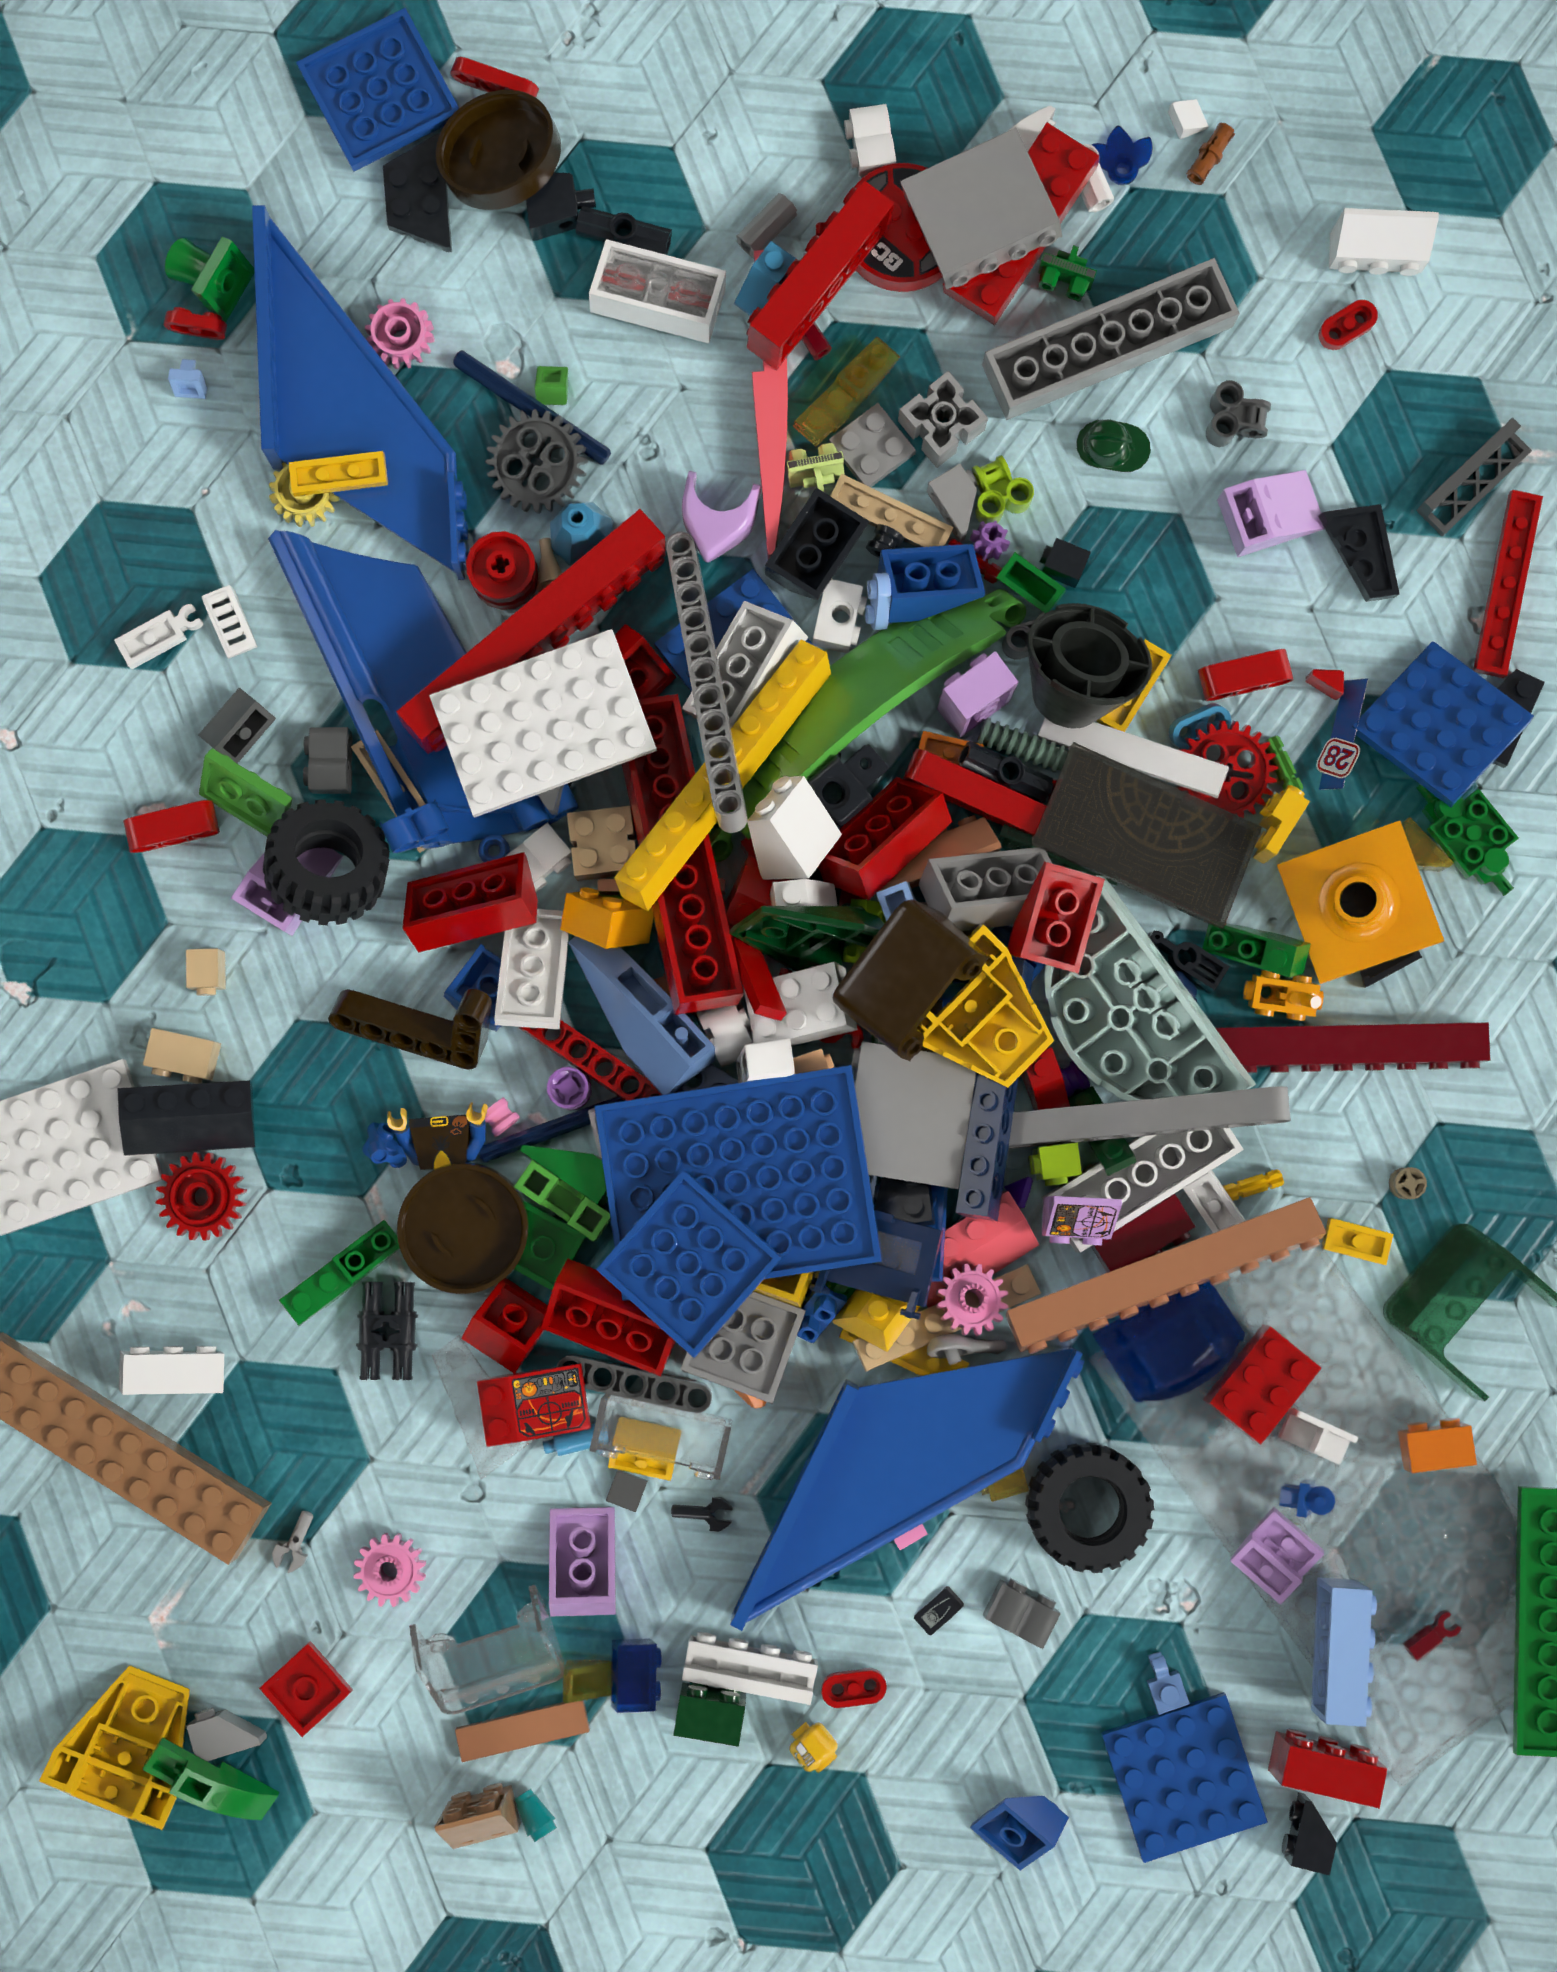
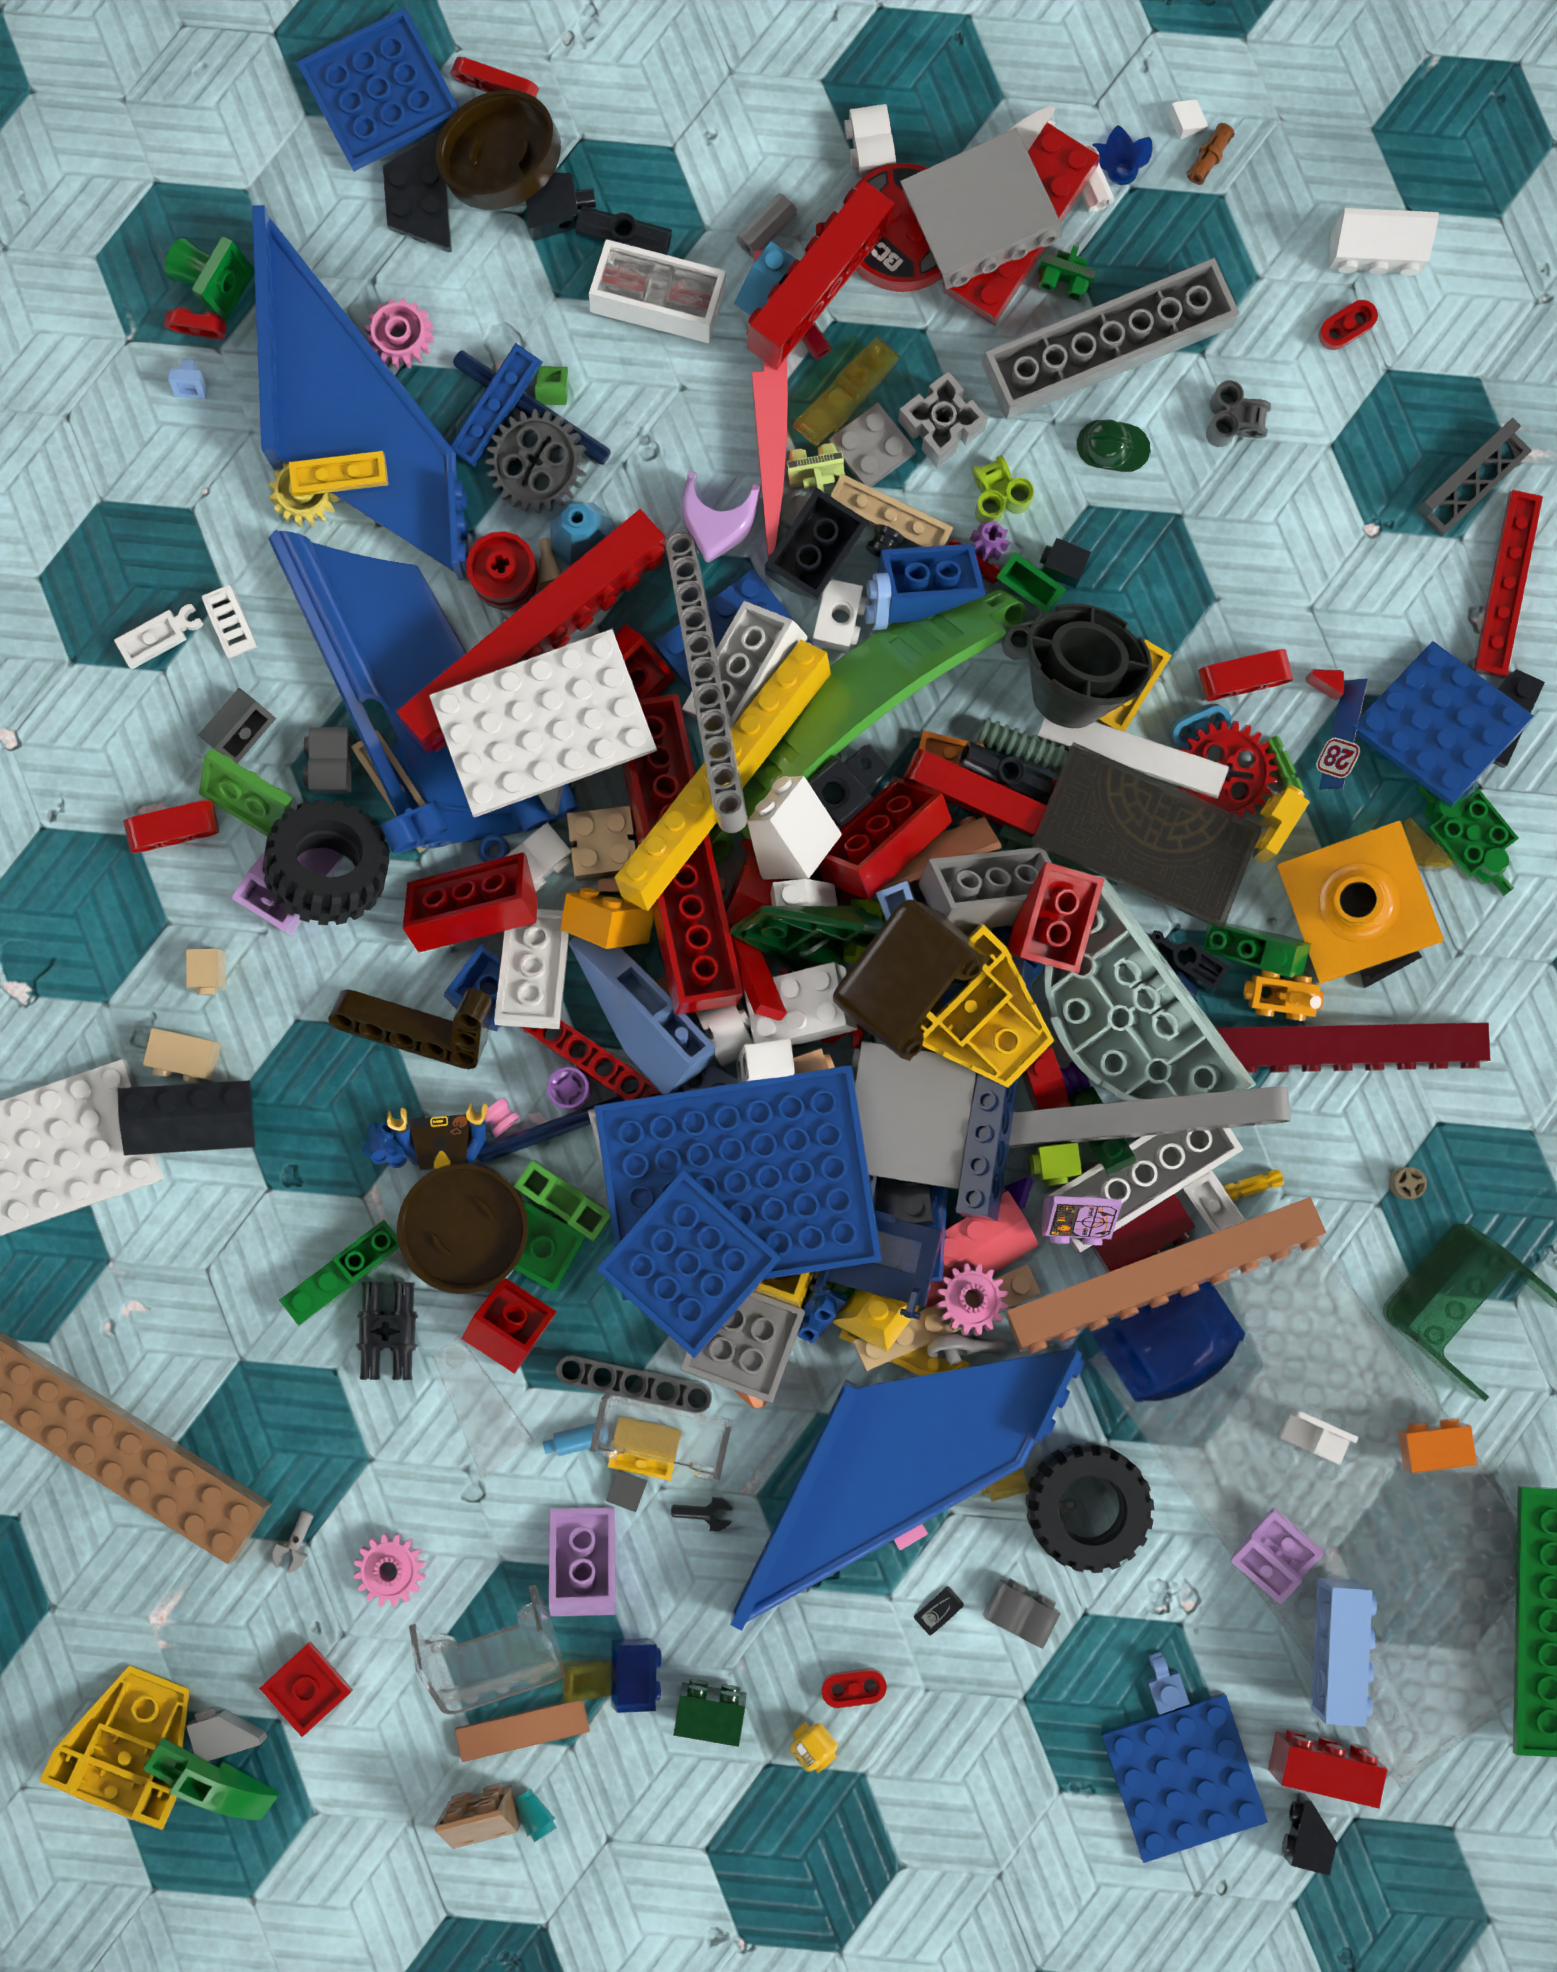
(171, 1371): white wedge -> none
(181, 1202): red gear -> none
(495, 404): none -> blue tile
(533, 1404): red slope -> none
(577, 1169): green slope -> none
(592, 1313): red brick -> none
(750, 1669): white brick -> none
(954, 498): light grey slope -> none
(977, 693): lavender brick -> none
(1022, 1828): blue slope -> none
(1262, 1383): red brick -> none
(1269, 511): lavender slope -> none
(1307, 1498): blue hips -> none
(1357, 1241): yellow plate -> none
(1364, 548): black wing -> none
(1430, 1636): dark red bar -> none

